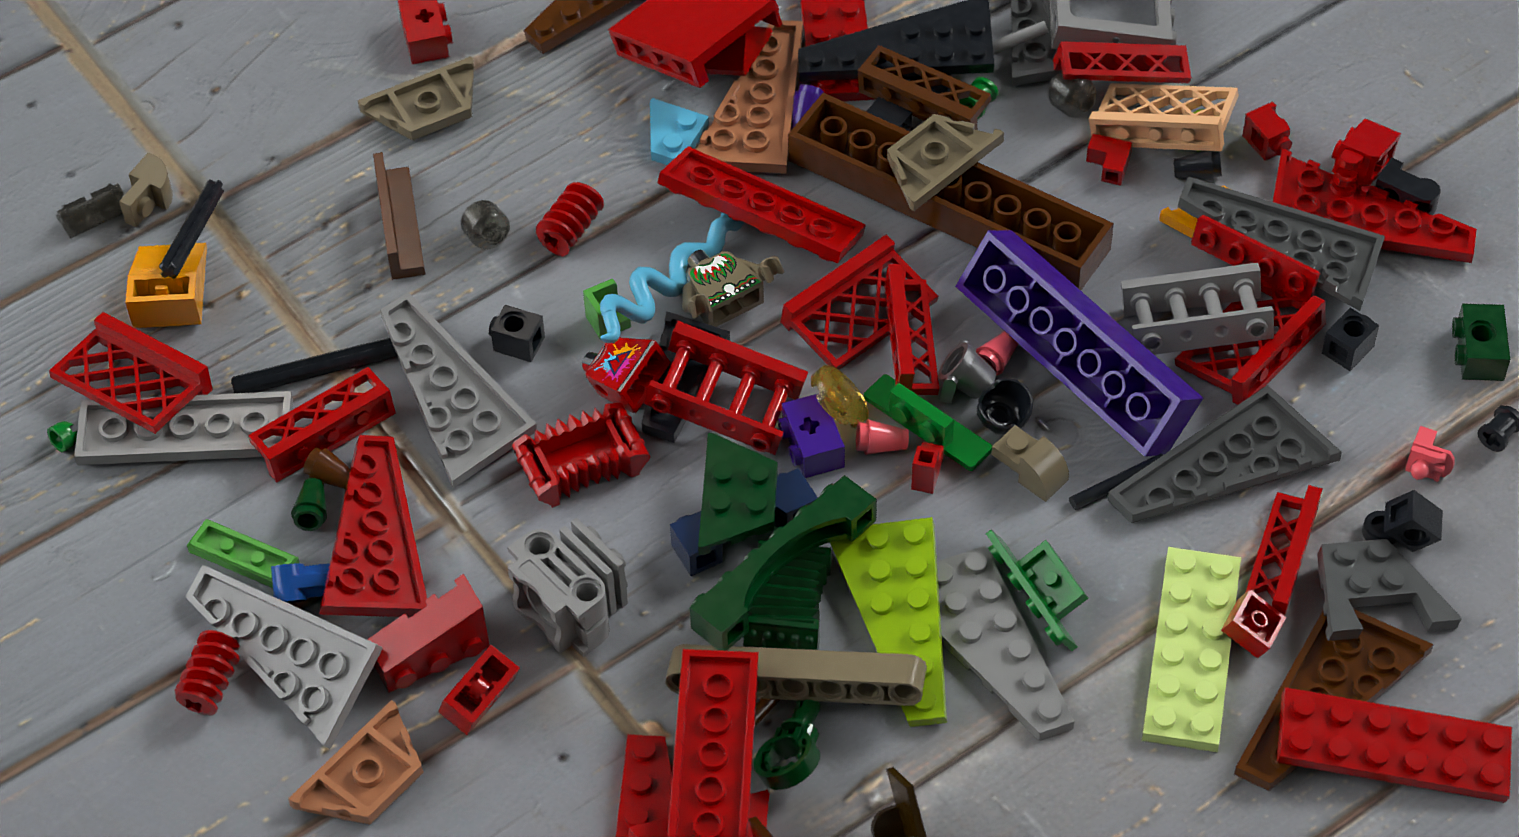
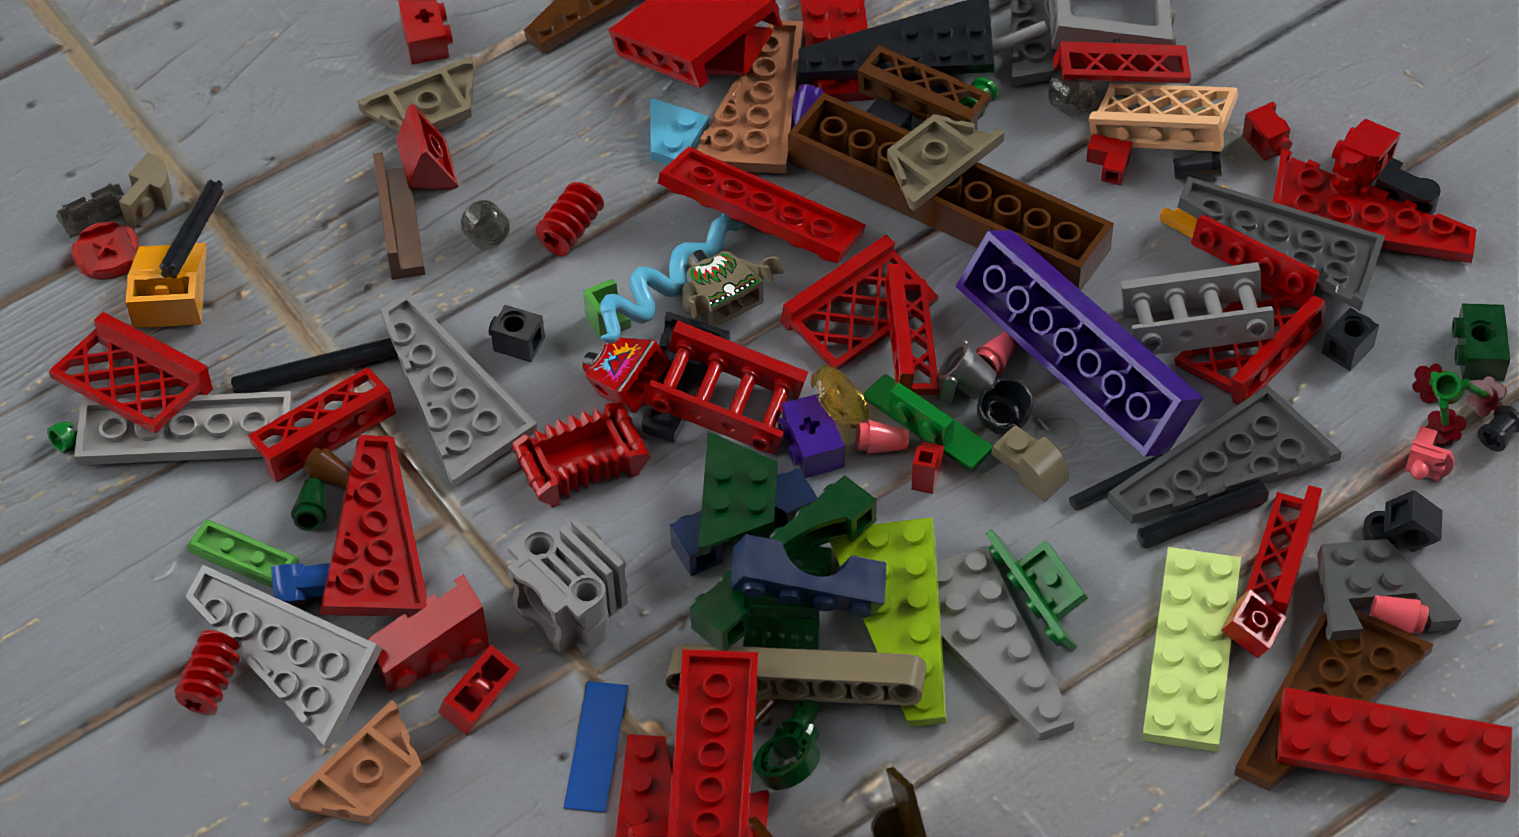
(105, 250): none -> red tile
(424, 153): none -> red slope
(596, 746): none -> blue sticker
(764, 569): none -> dark blue arch
(1202, 515): none -> black axle
(1401, 613): none -> coral cone
(1448, 389): none -> dark red plant

